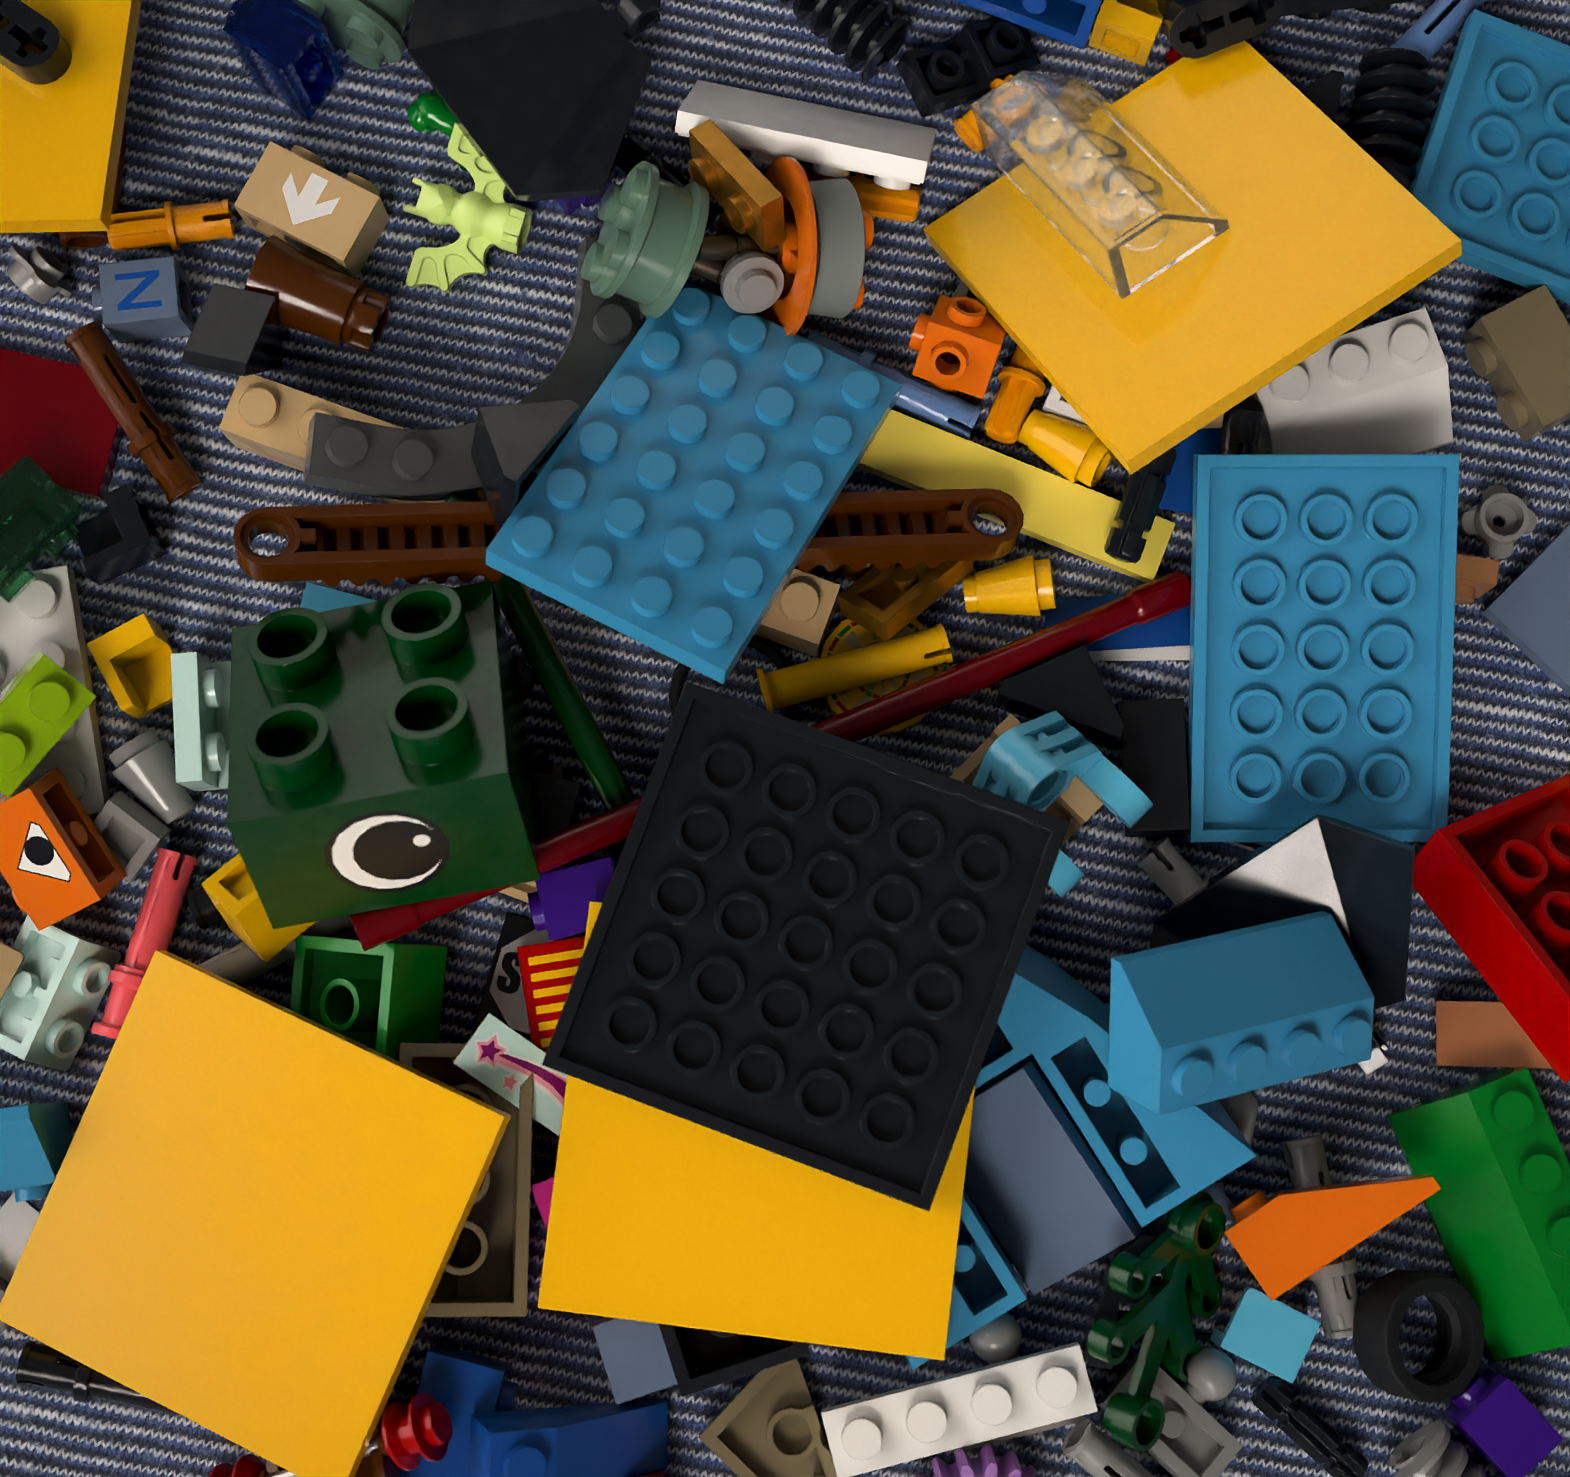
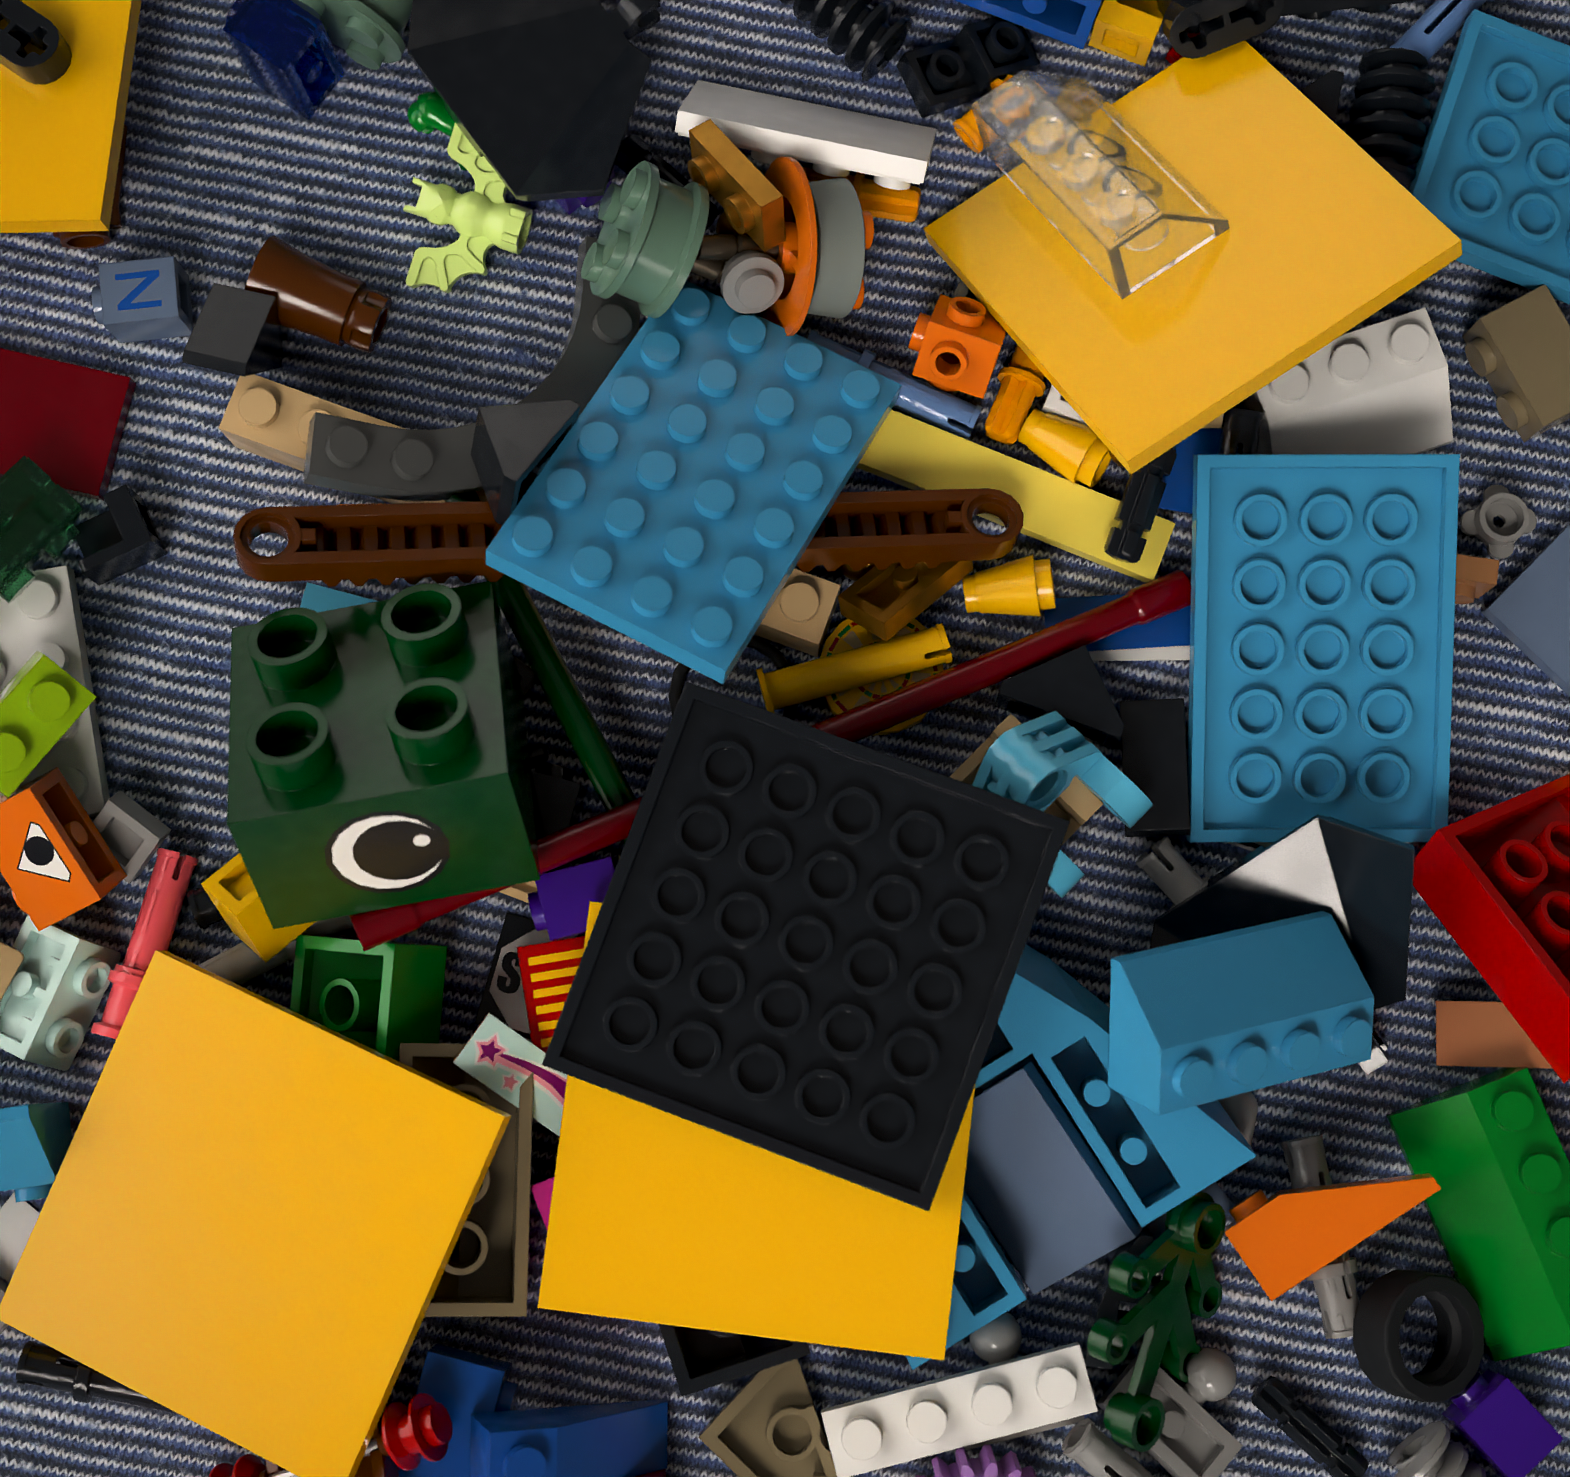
(38, 273): light grey plate -> none
(134, 412): reddish brown pin -> none
(136, 665): yellow panel -> none
(149, 773): light grey cone -> none
(171, 225): light orange axle -> none
(201, 720): light aqua bracket -> none
(313, 208): tan brick -> none
(633, 1357): sand blue brick -> none
(1268, 1334): medium azure panel -> none

